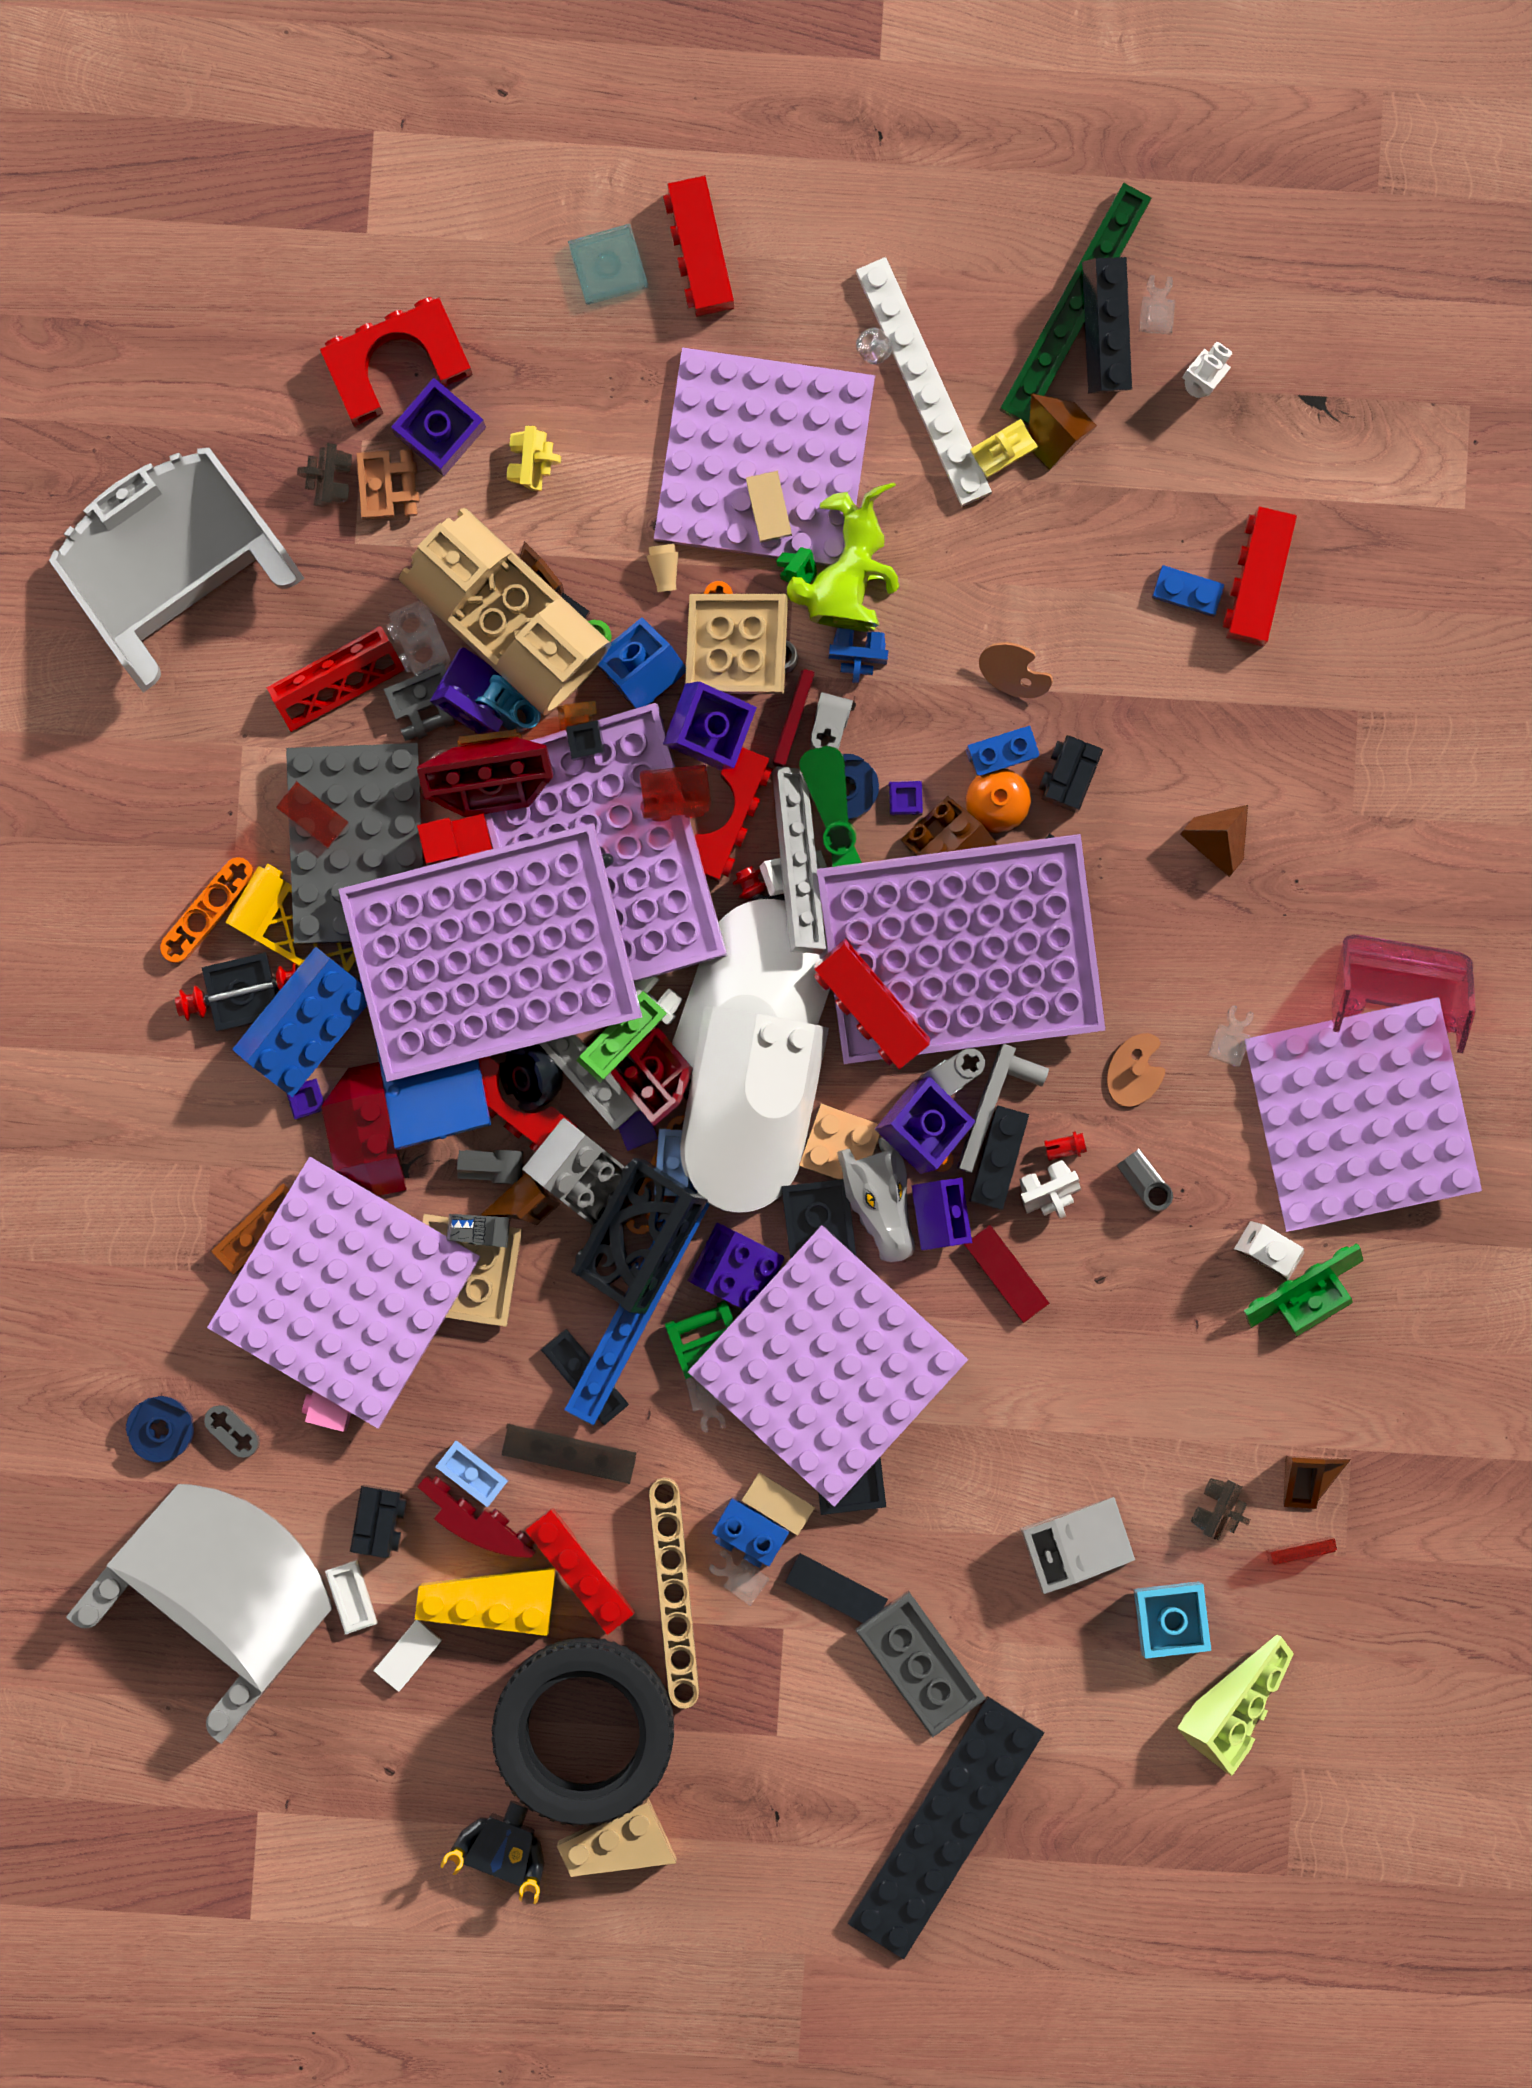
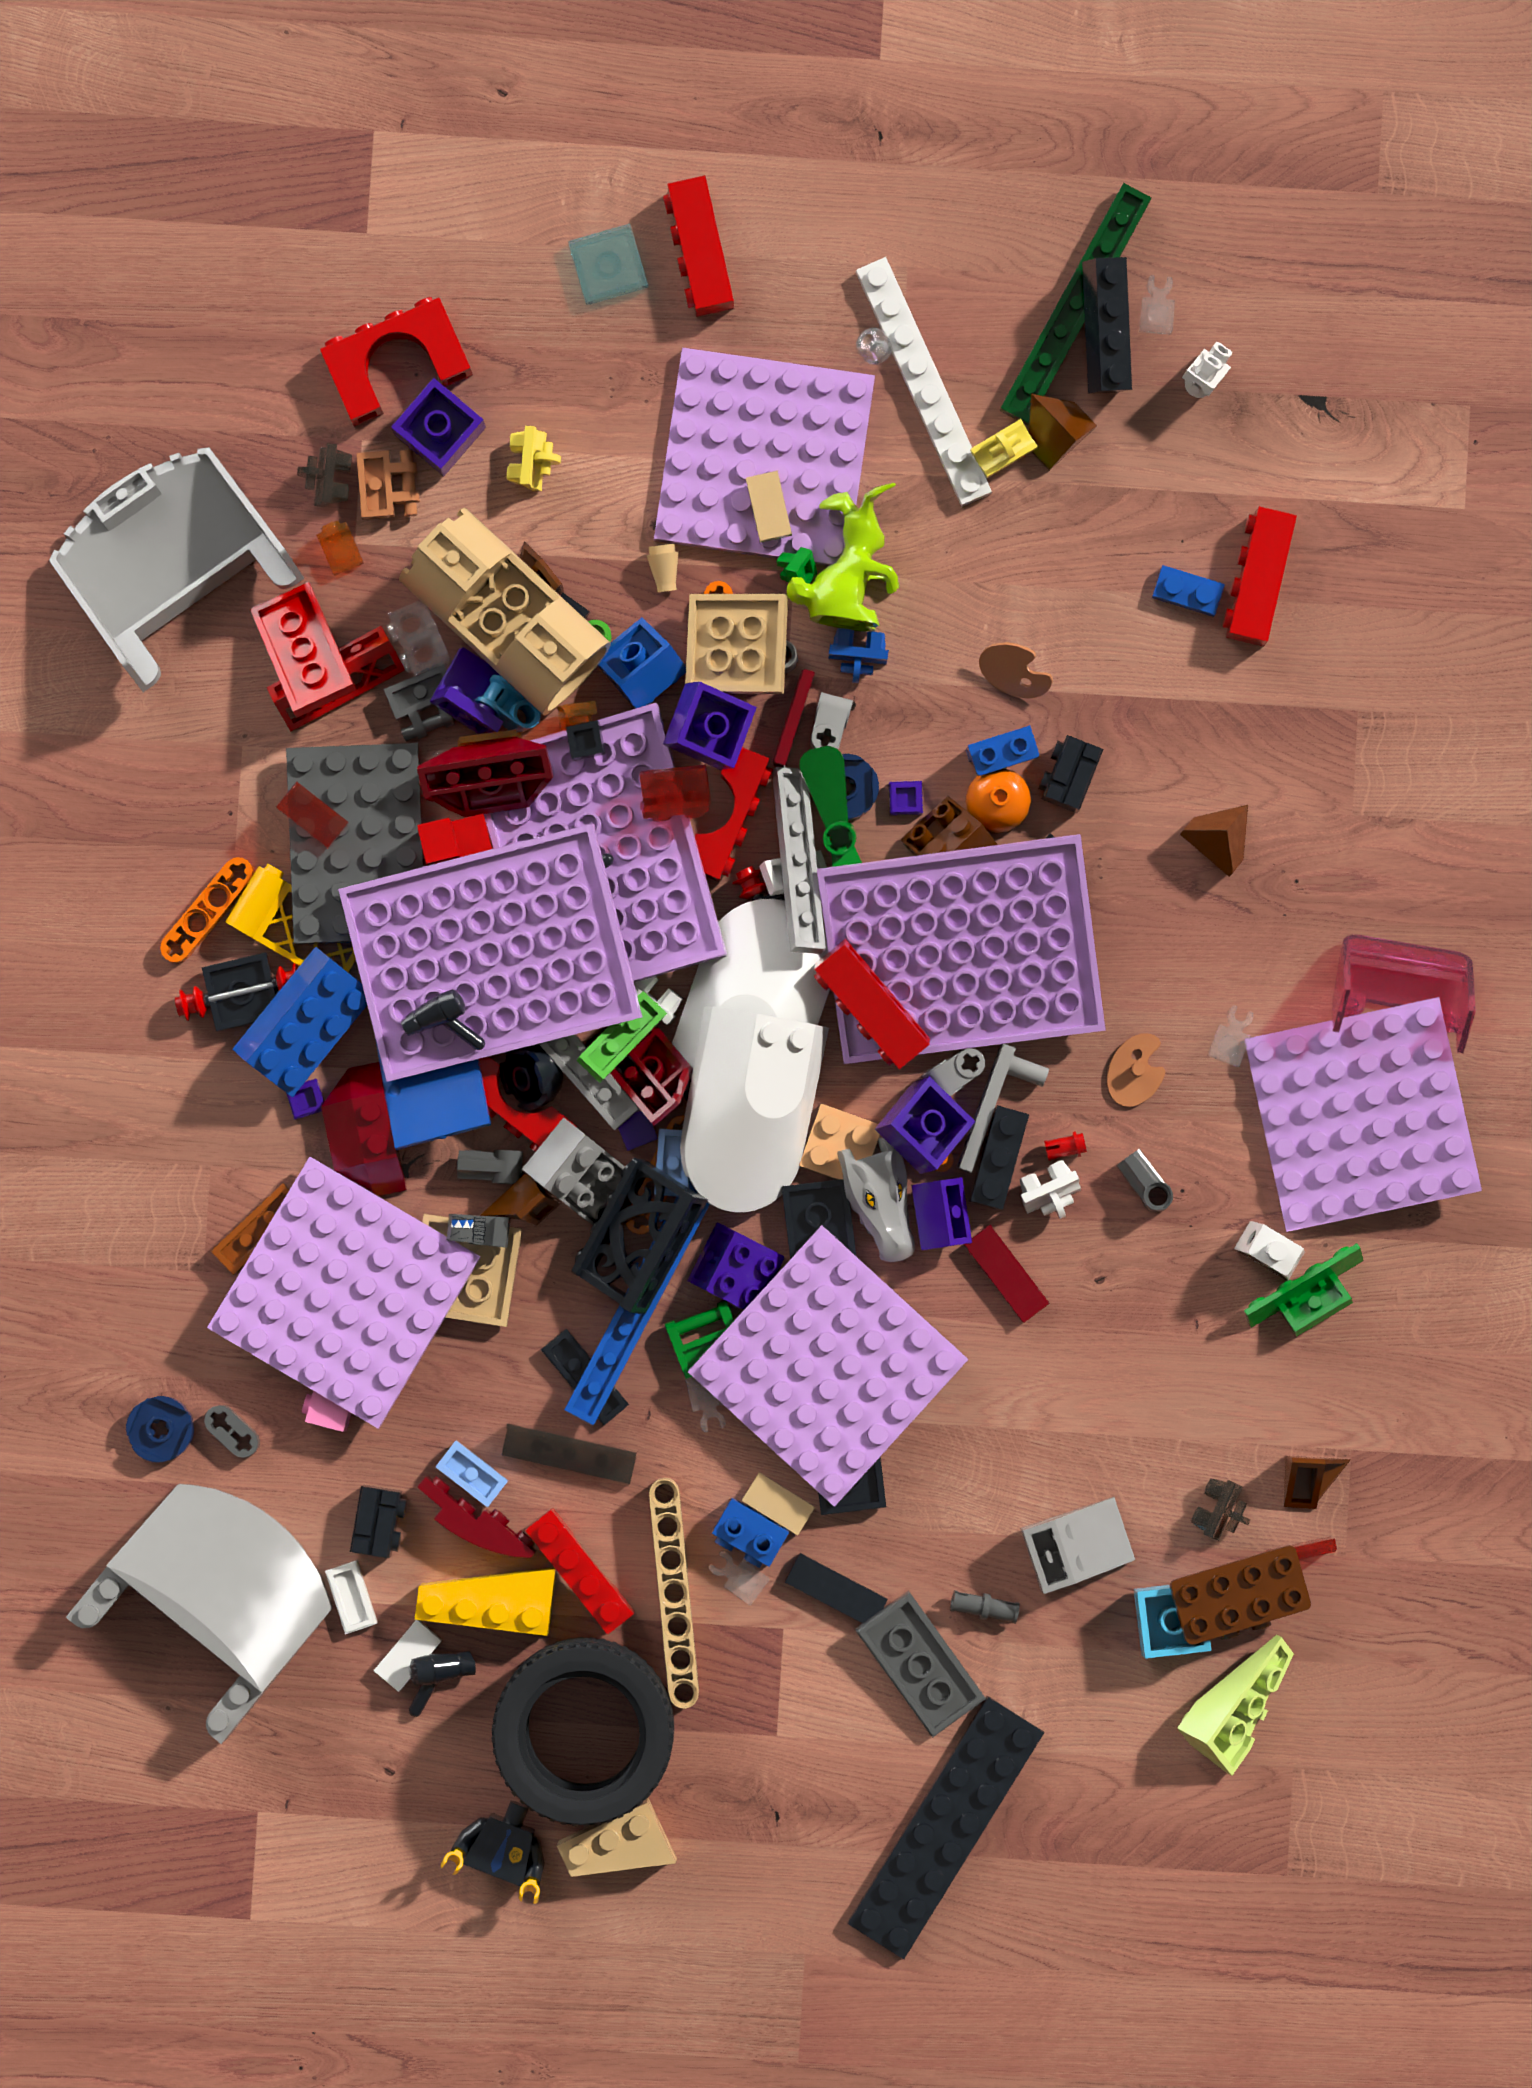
(302, 649): none -> plate
(339, 547): none -> clear orange bracket
(434, 1669): none -> black piece
(439, 1011): none -> black piece
(984, 1606): none -> dark grey pin
(1240, 1595): none -> reddish brown bracket

